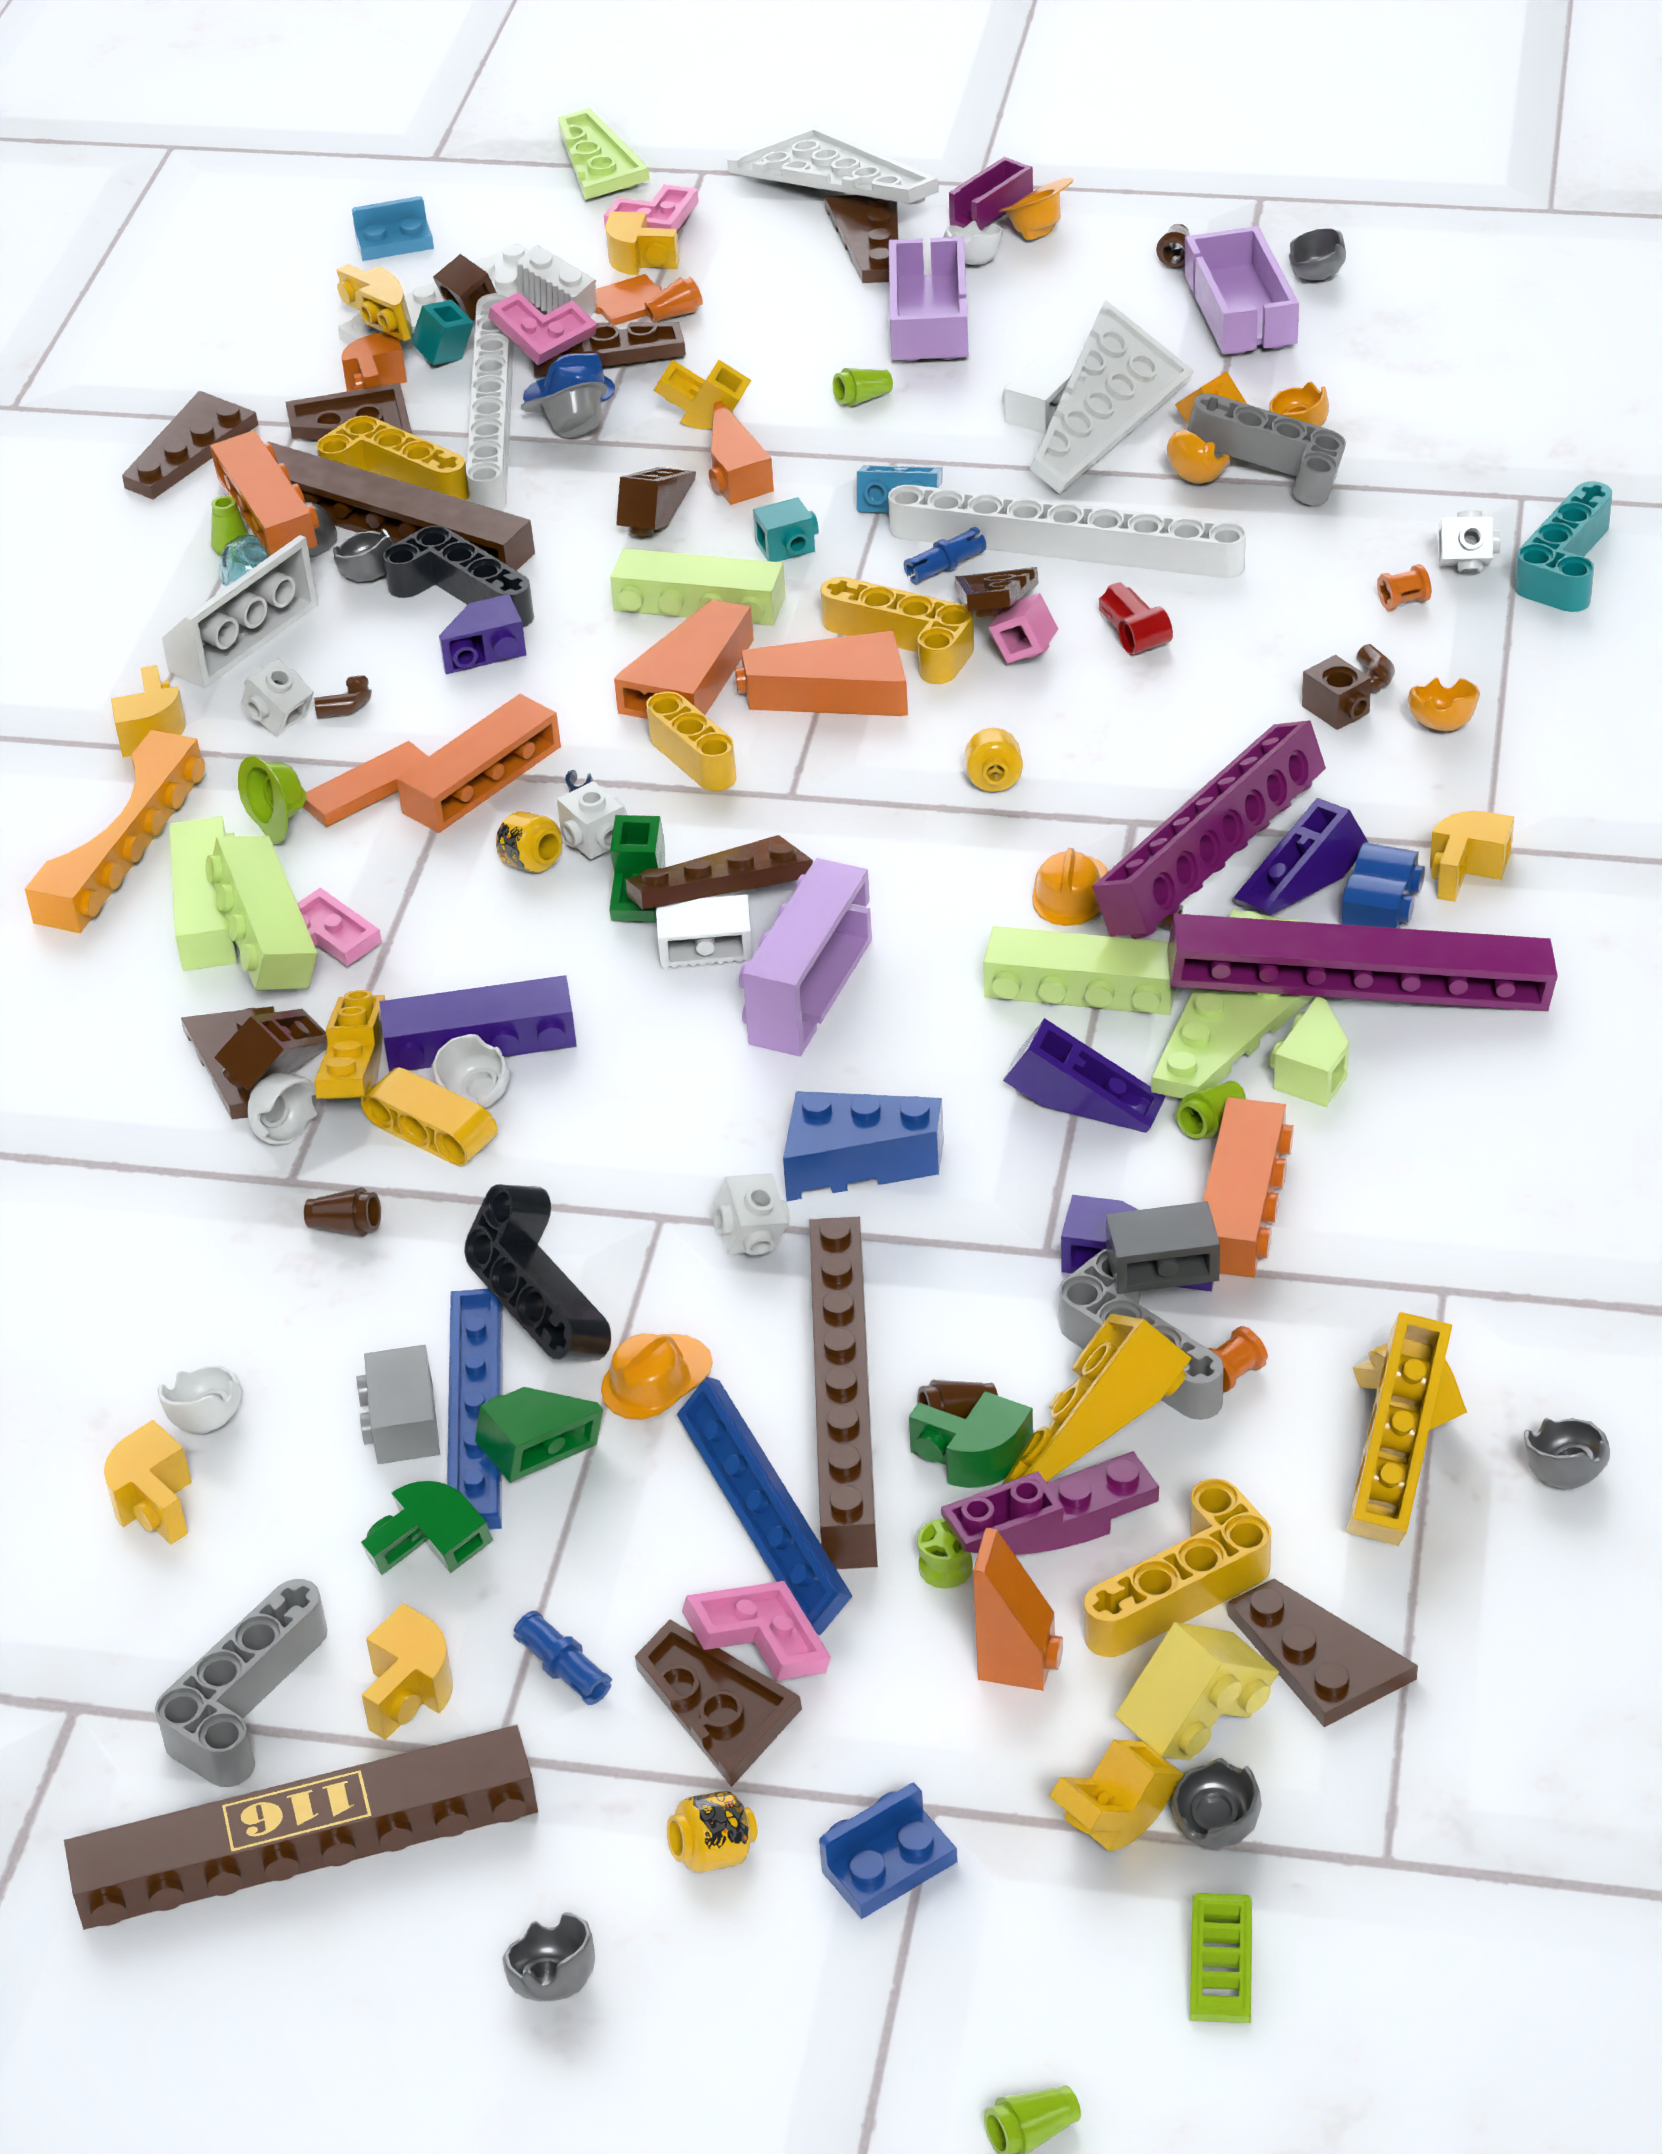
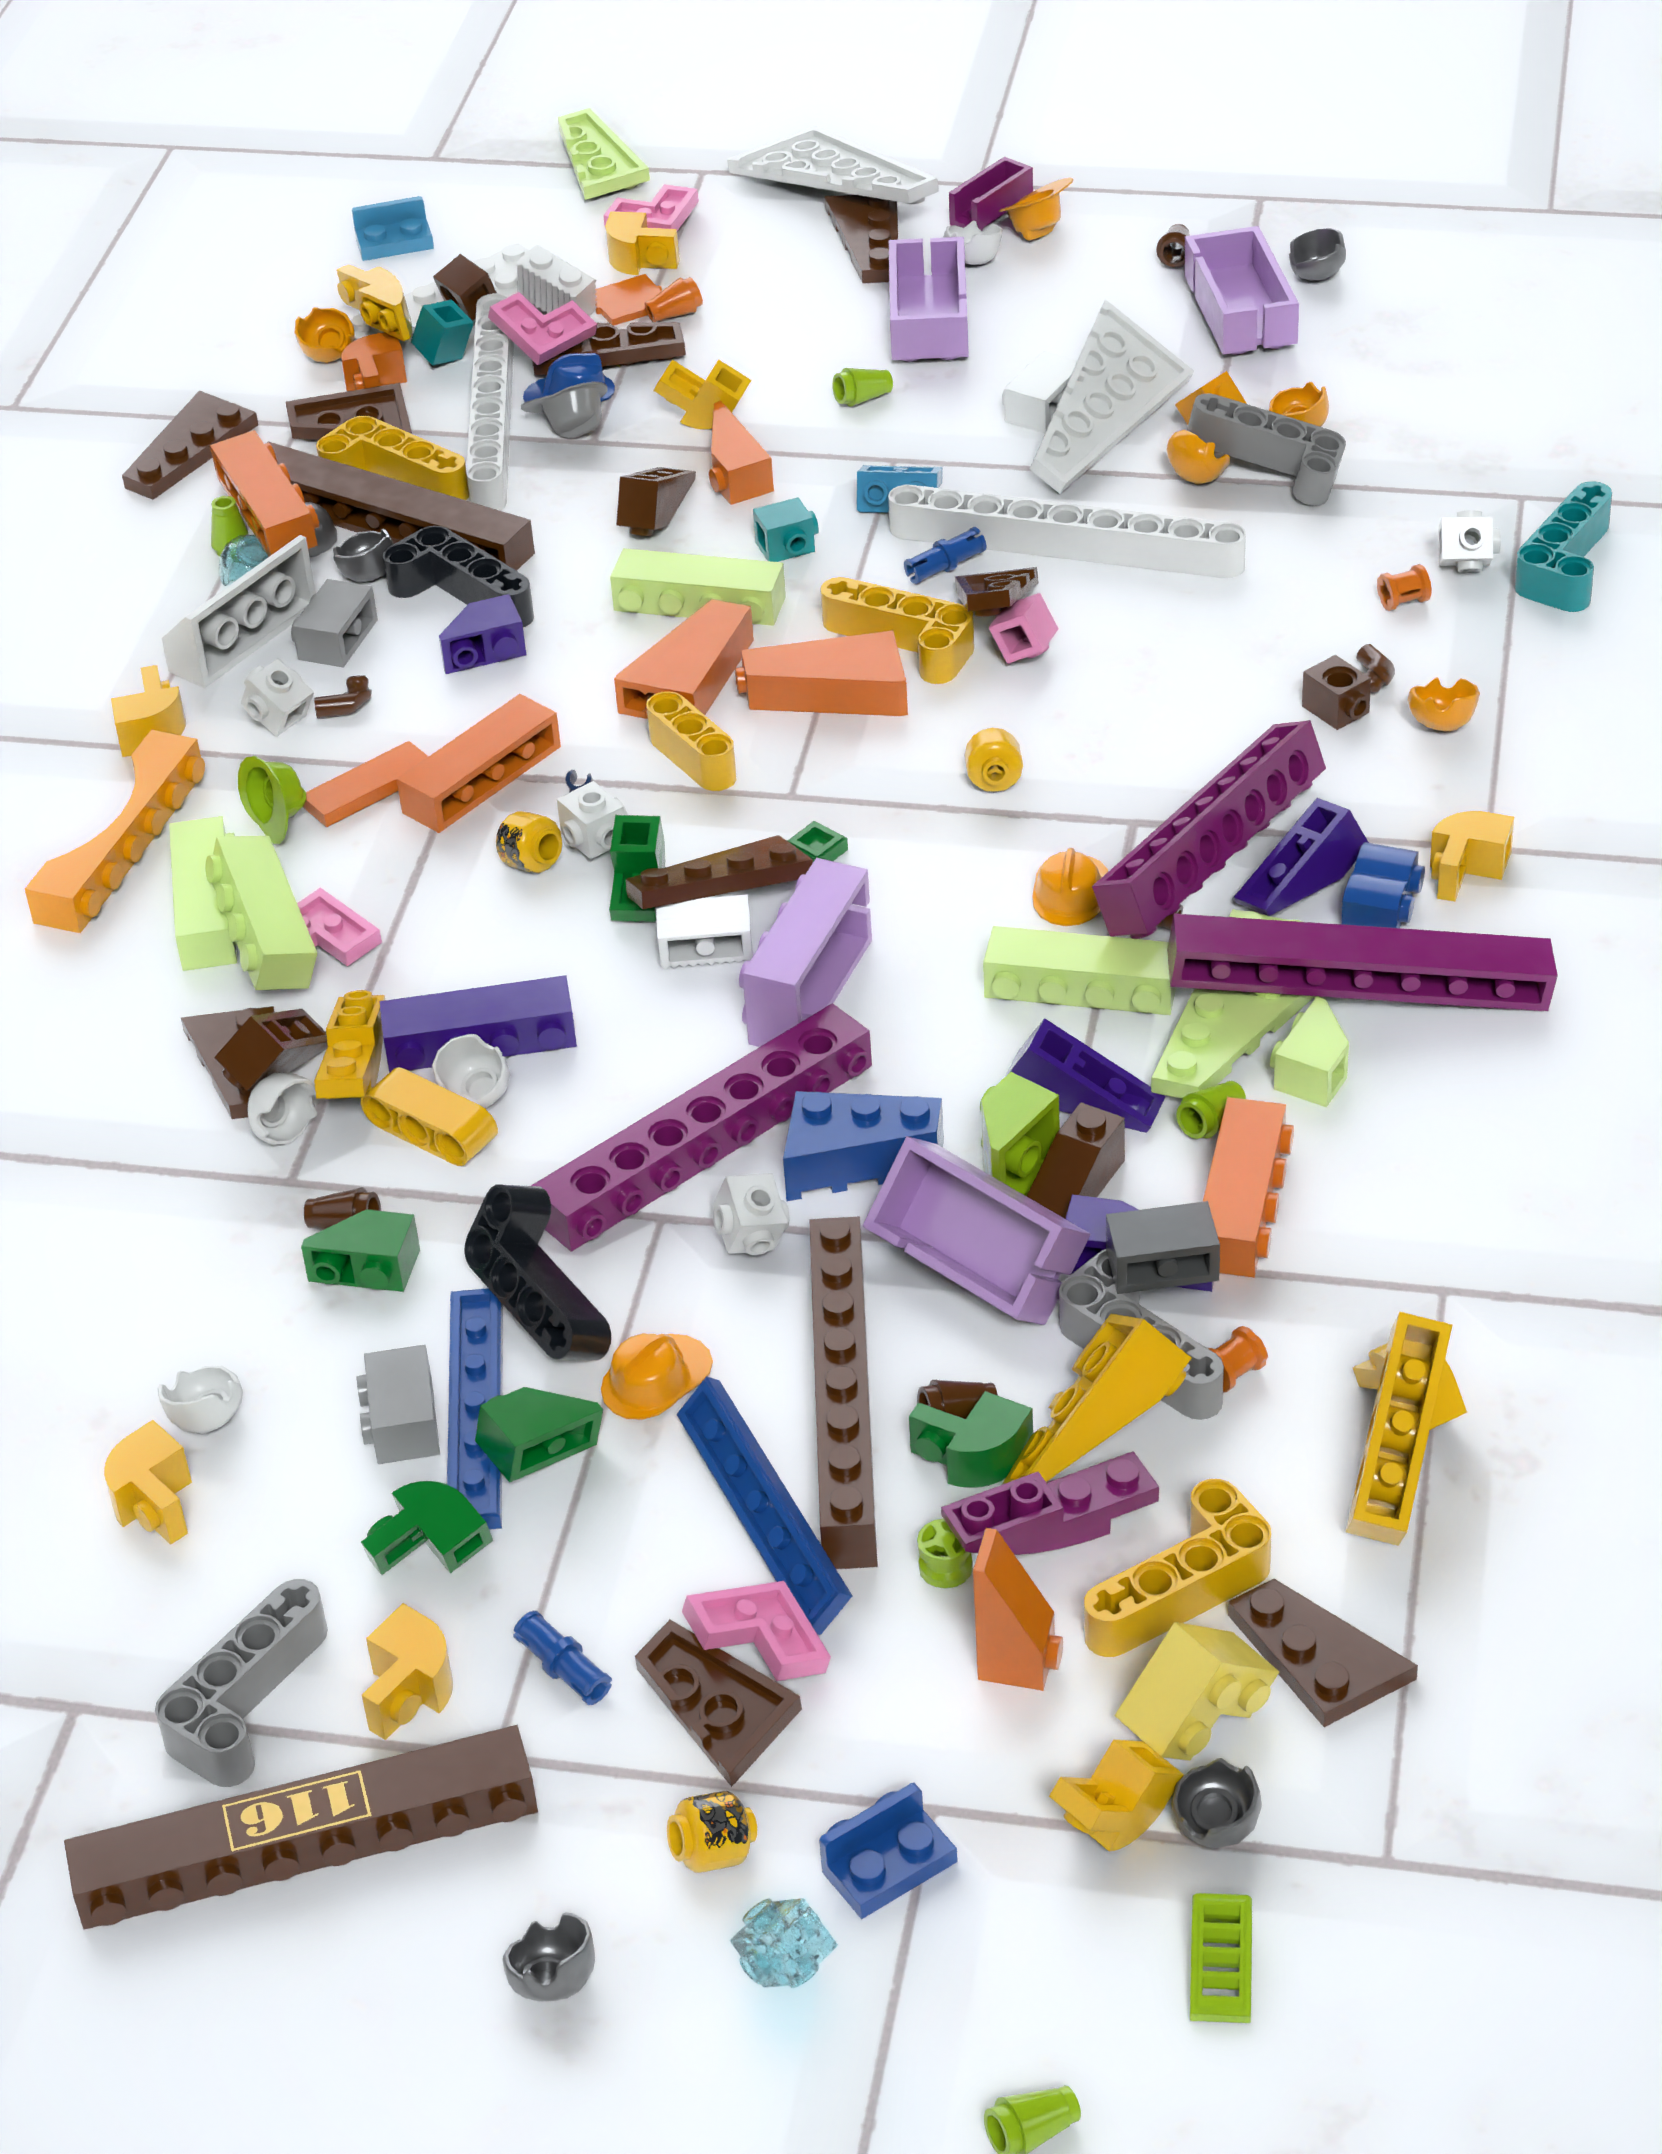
(324, 334): none -> light orange hair
(334, 623): none -> light grey brick
(364, 1251): none -> green slope
(702, 1125): none -> magenta brick
(782, 1943): none -> clear light blue brick
(820, 842): none -> green tile
(978, 1230): none -> lavender piece
(1017, 1130): none -> lime slope
(1080, 1158): none -> reddish brown slope
(1136, 623): red piece -> none
(1567, 1452): flat silver hair -> none

